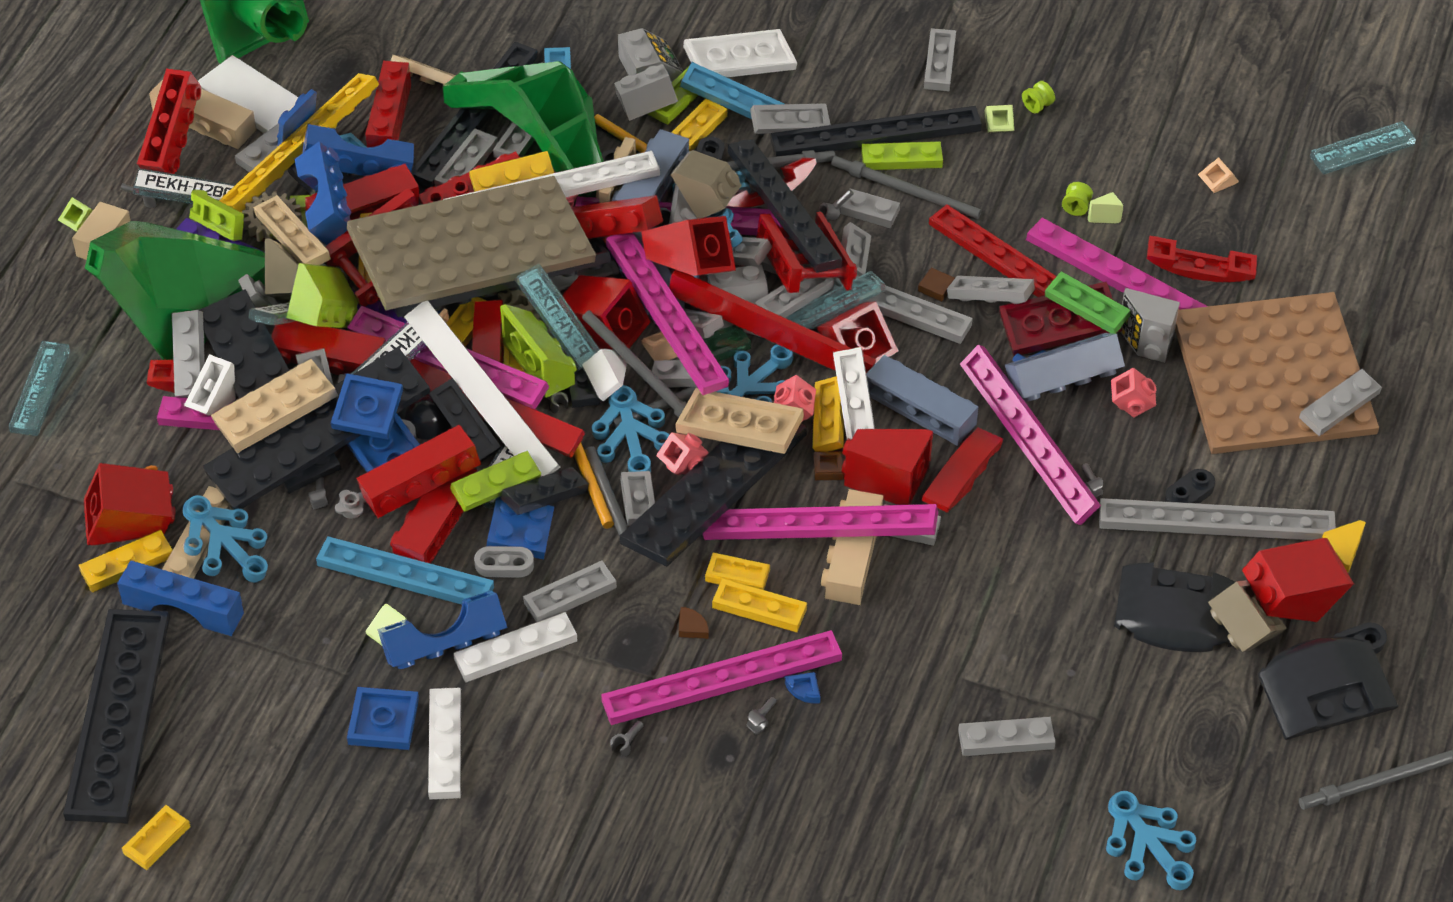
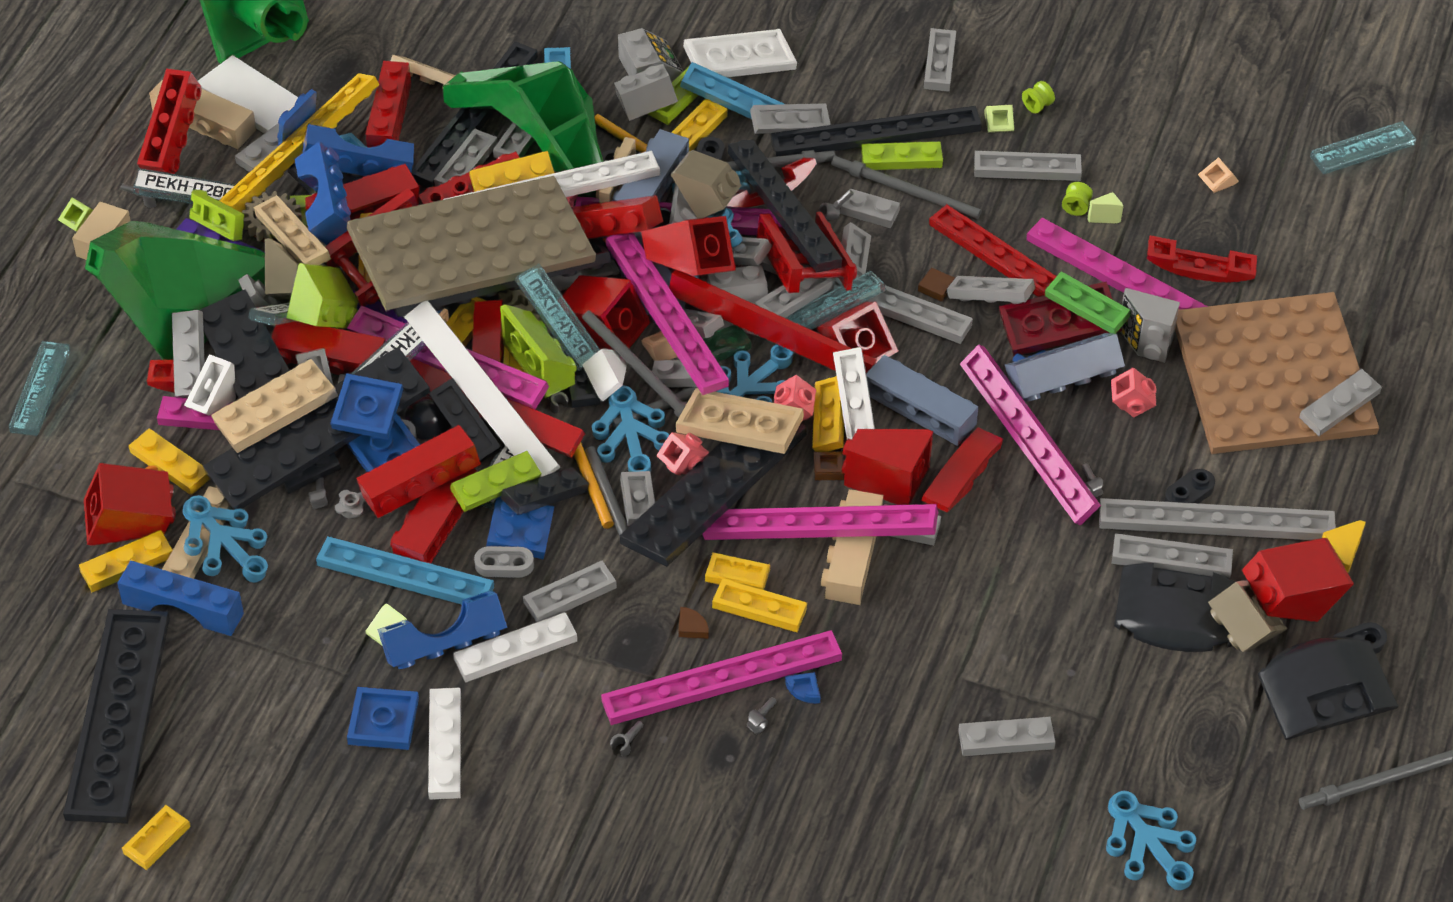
(181, 468): none -> yellow plate
(1027, 165): none -> light grey plate
(1172, 555): none -> light grey plate

